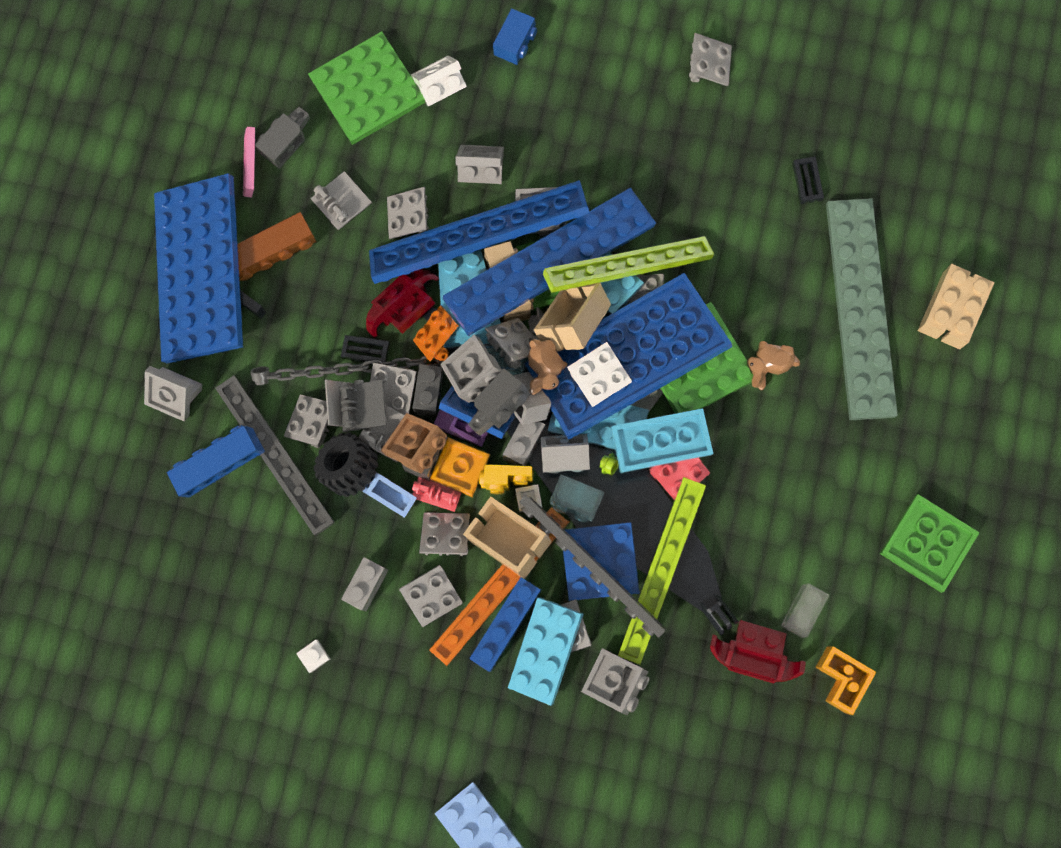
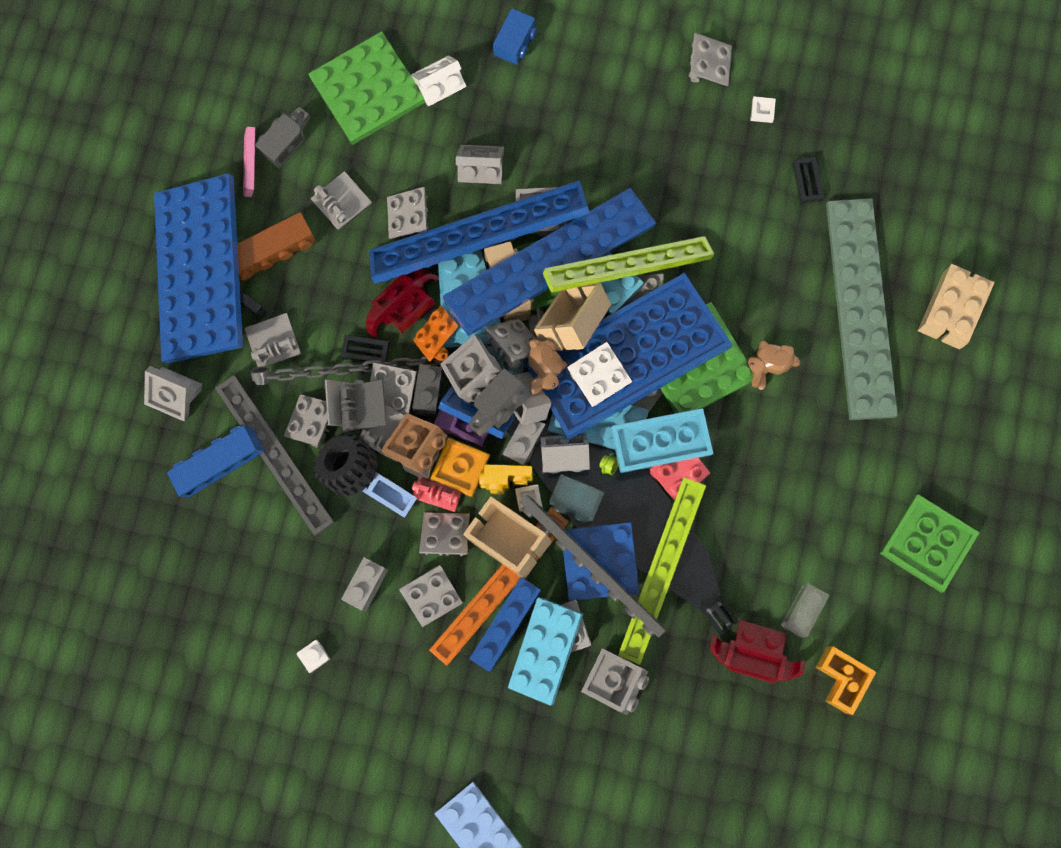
(272, 341): none -> light grey hinge
(763, 109): none -> white plate

